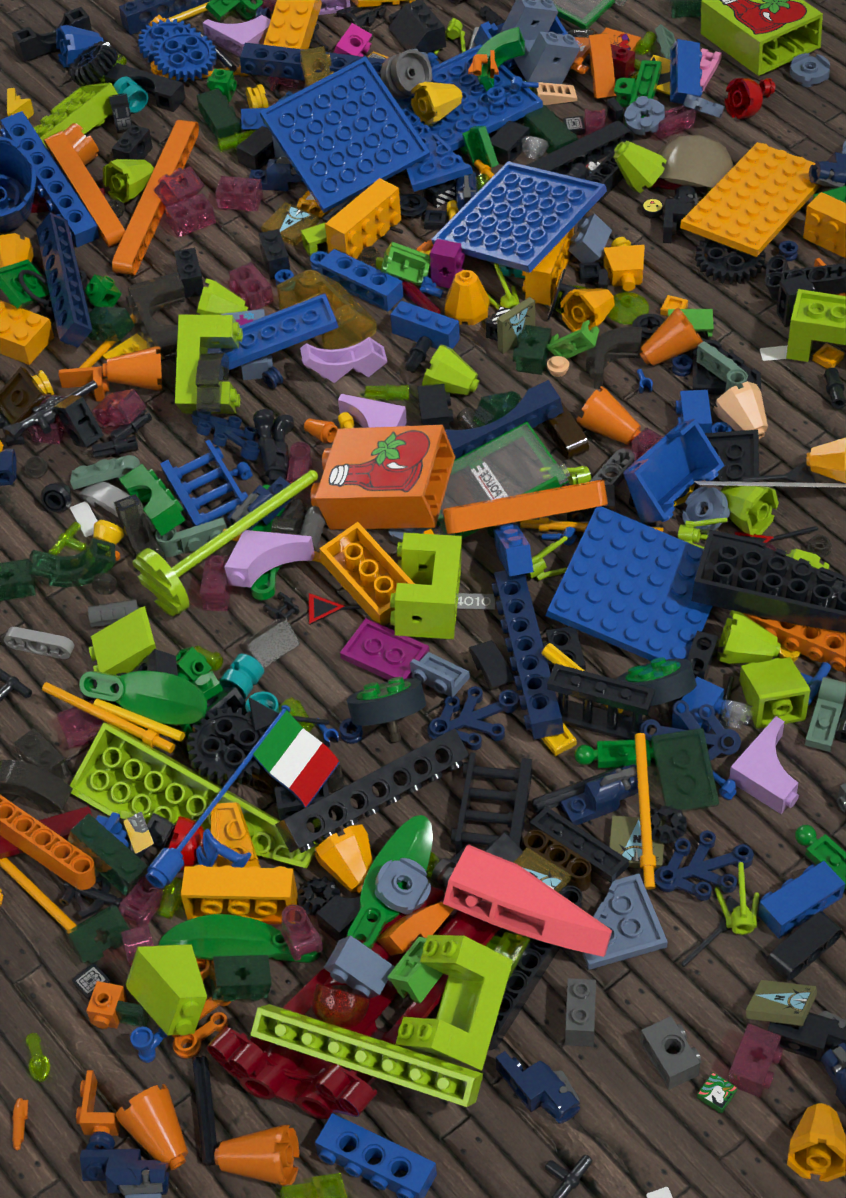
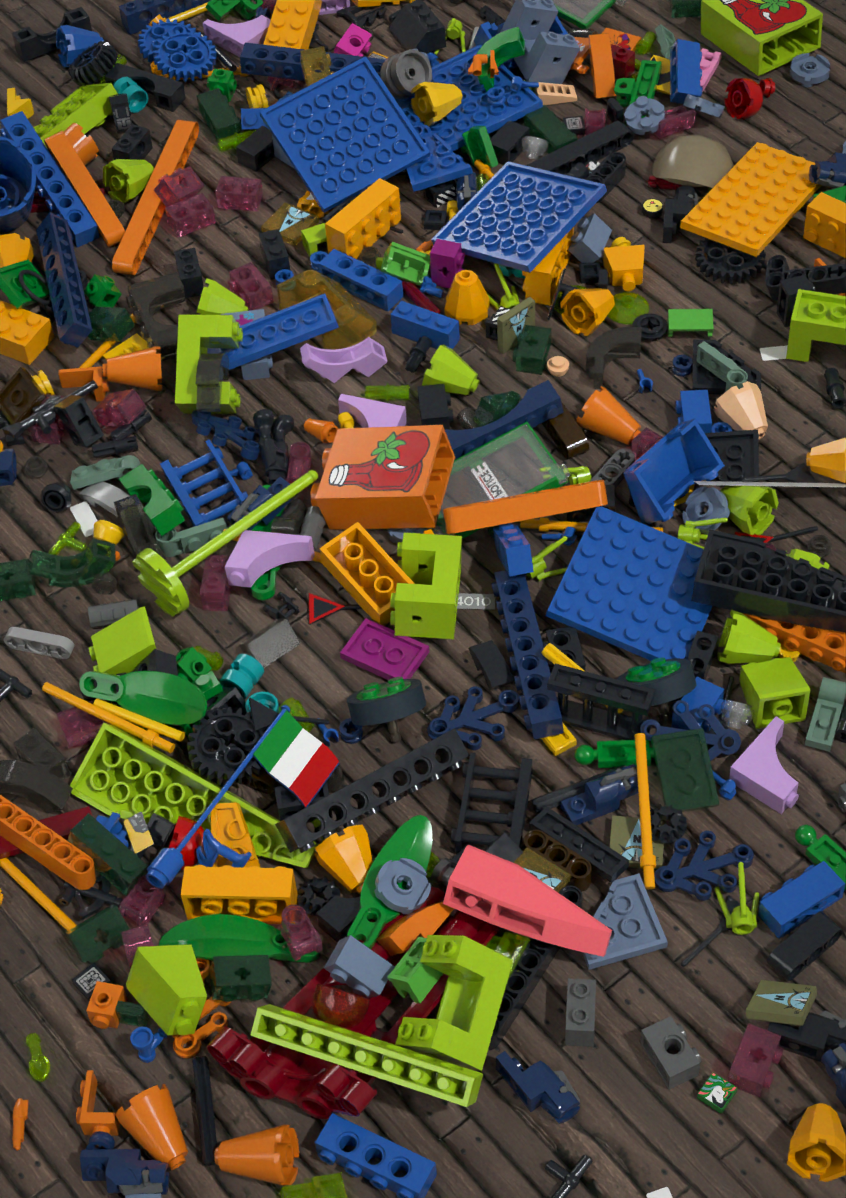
(171, 898): clear neon green cone -> none
(272, 377): dark blue bush -> none
(277, 175): dark blue plate -> none
(417, 201): black gear -> none
(439, 674): sand blue bracket -> none
(575, 342): bright green hinge -> none
(638, 165): lime cone -> none
(670, 339): orange cone -> none
(672, 303): light orange tile -> none
(788, 250): dark blue bush -> none
(815, 682): blue piece -> none
(828, 356): light orange tile -> none

